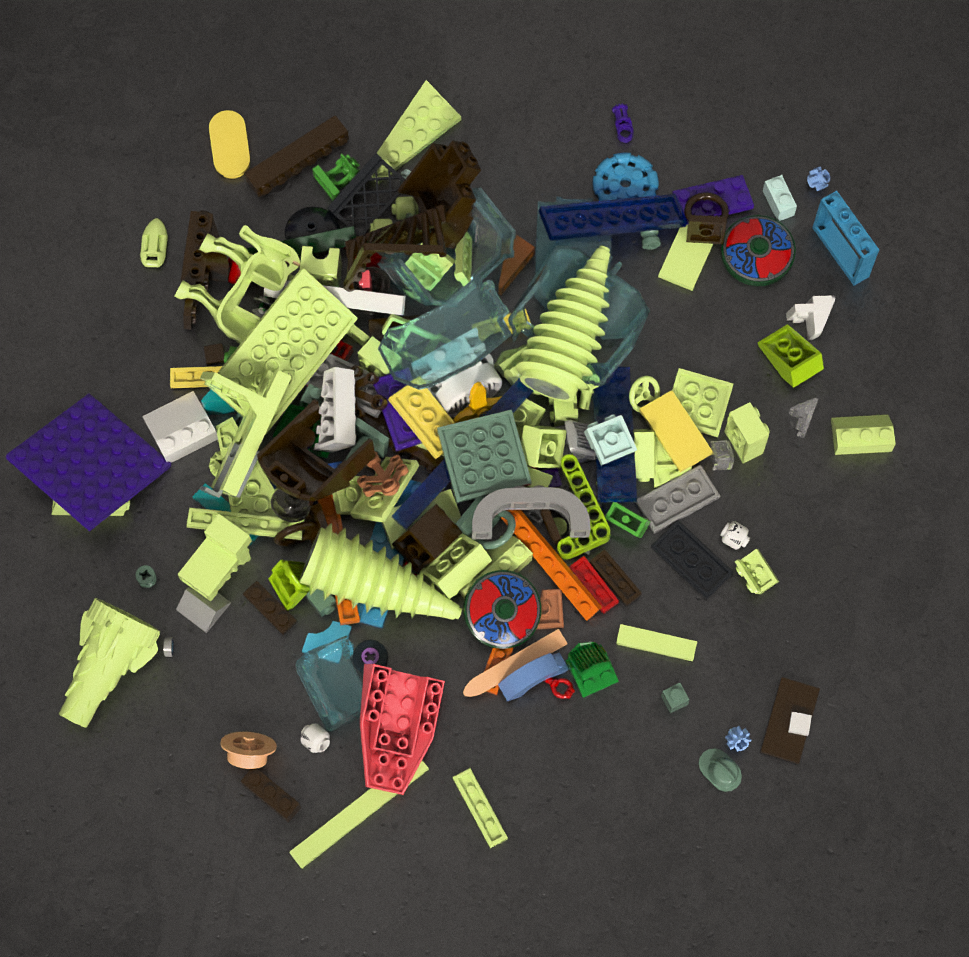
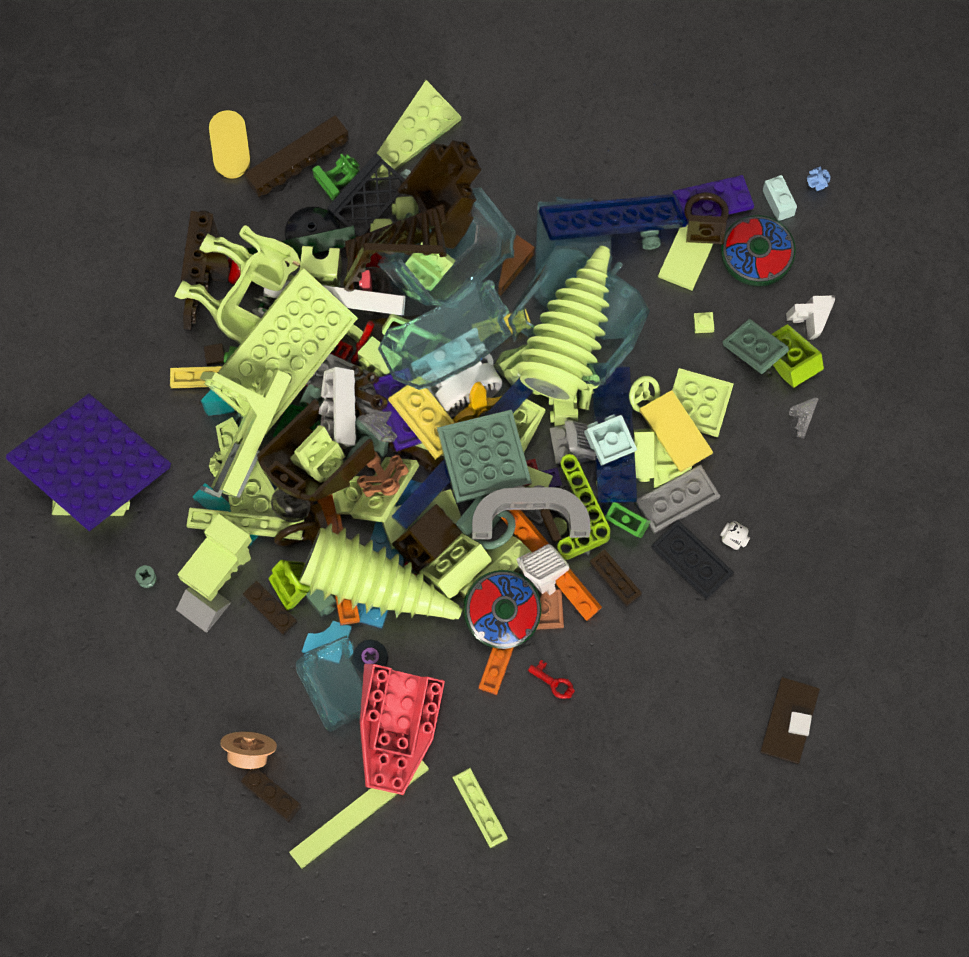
(111, 646): yellowish green cone -> none
(154, 243): yellowish green piece -> none
(168, 647): light grey tile -> none
(180, 427): white slope -> none
(315, 738): white head -> none
(318, 455): none -> yellowish green piece
(363, 340): none -> red piece
(377, 425): none -> clear slope
(463, 259): yellowish green plate -> none
(499, 672): light nougat piece -> none
(532, 674): medium blue arch -> none
(543, 446): yellowish green brick -> none
(543, 567): none -> white piece
(590, 668): green piece -> none
(594, 584): red plate -> none
(625, 125): dark purple connector -> none
(625, 172): dark azure plate -> none
(656, 642): yellowish green tile -> none
(675, 698): sand green brick -> none
(703, 322): none -> yellowish green plate
(720, 769): sand green piece -> none
(722, 455): clear slope -> none
(738, 738): light blue gear -> none
(747, 432): yellowish green brick -> none
(755, 346): none -> sand green tile
(756, 572): yellowish green bracket -> none
(835, 207): dark azure window -> none
(863, 434): yellowish green slope -> none

